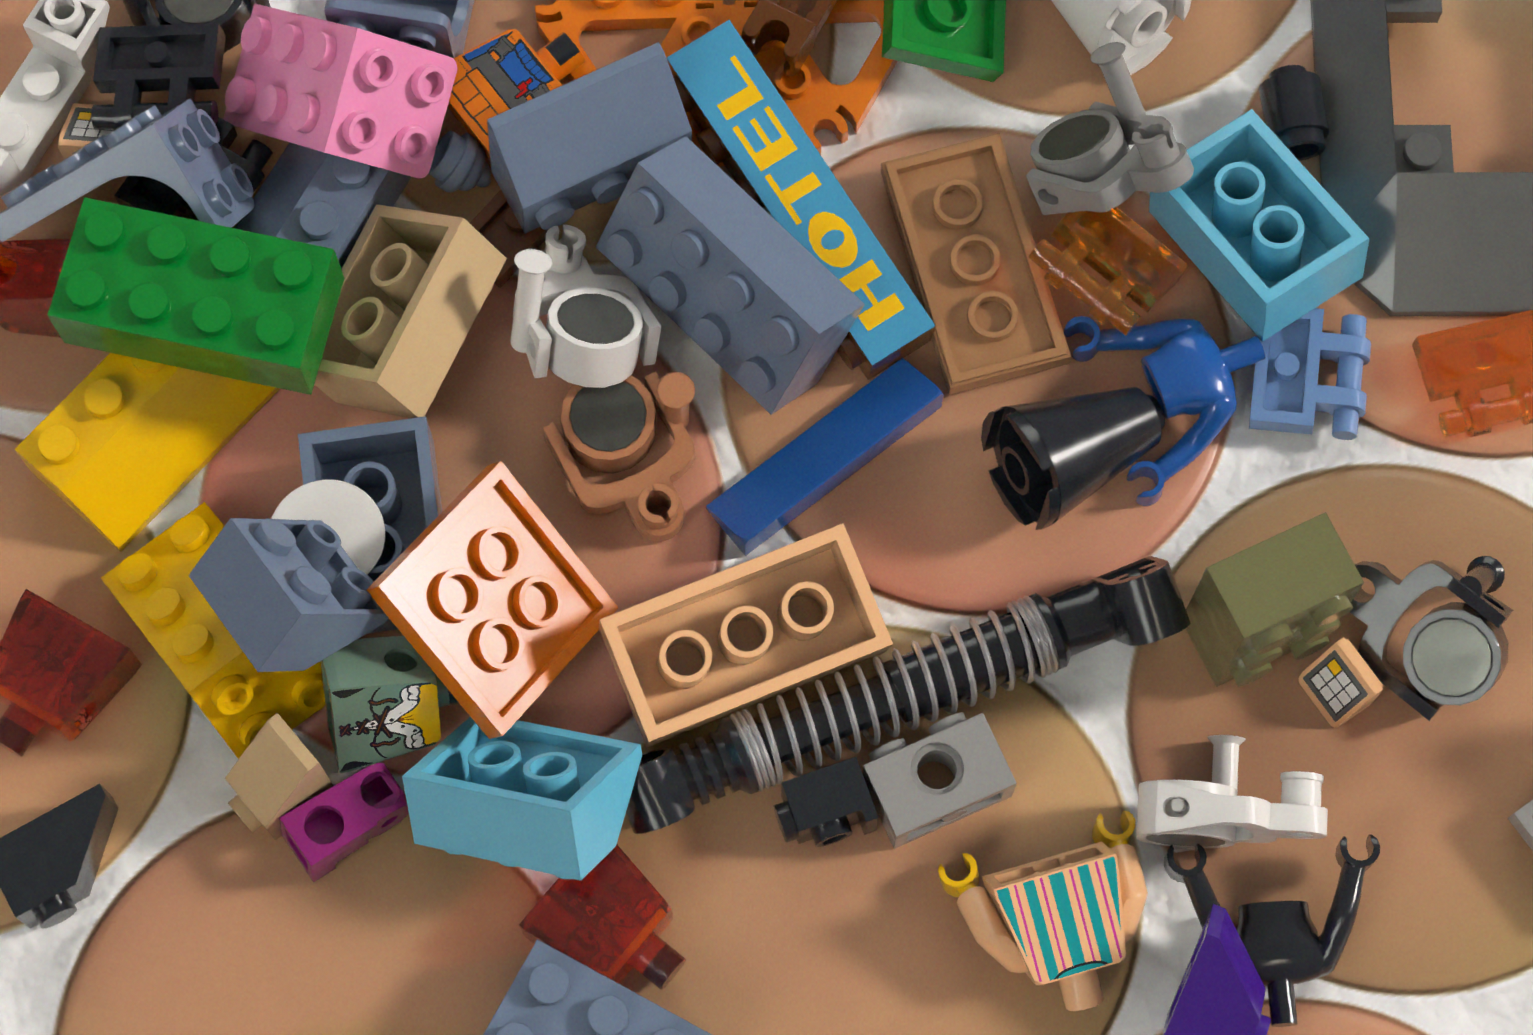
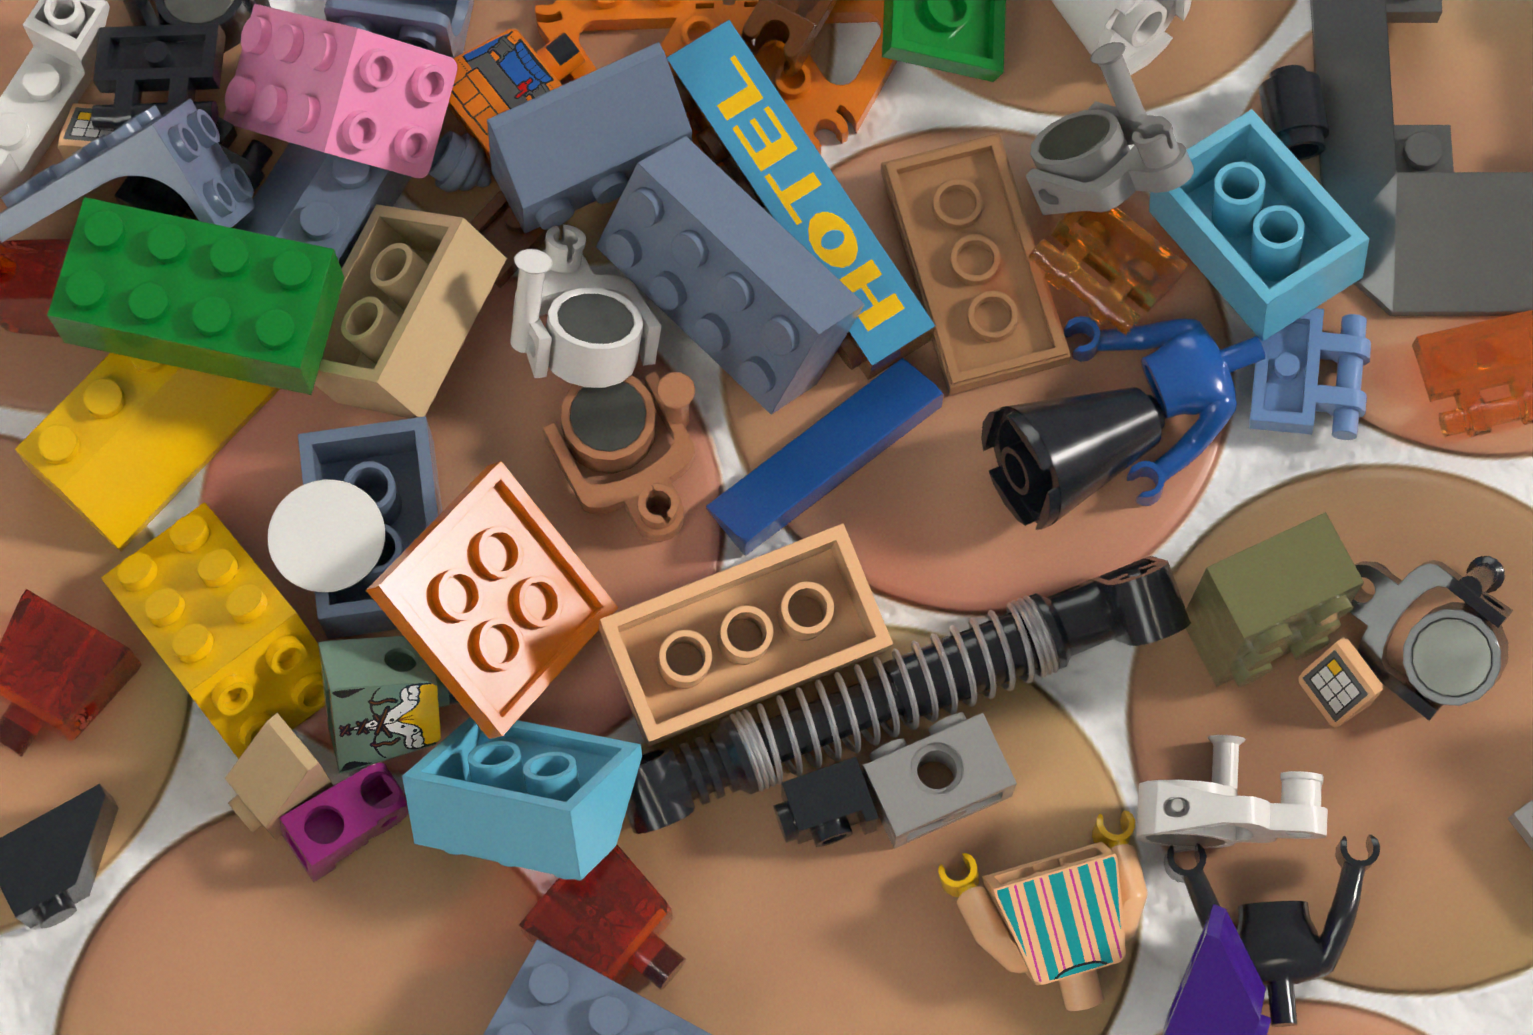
(286, 591): sand blue slope -> none

